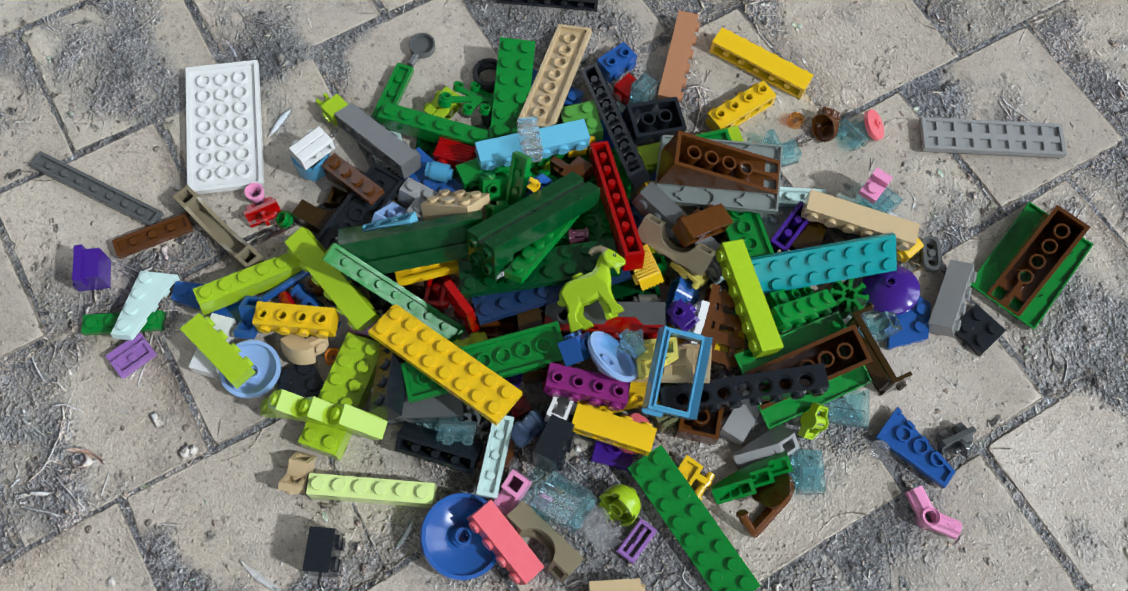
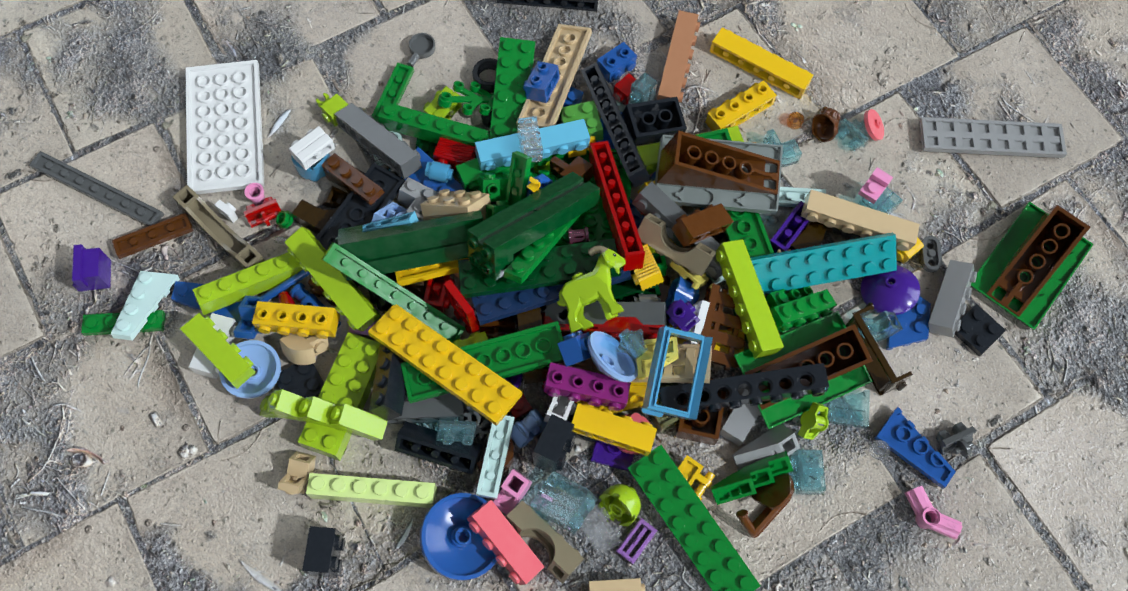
(131, 355): medium lavender plate -> none
(226, 210): none -> white plate
(329, 354): orange plate -> none
(541, 81): none -> blue brick
(855, 300): green gear -> none

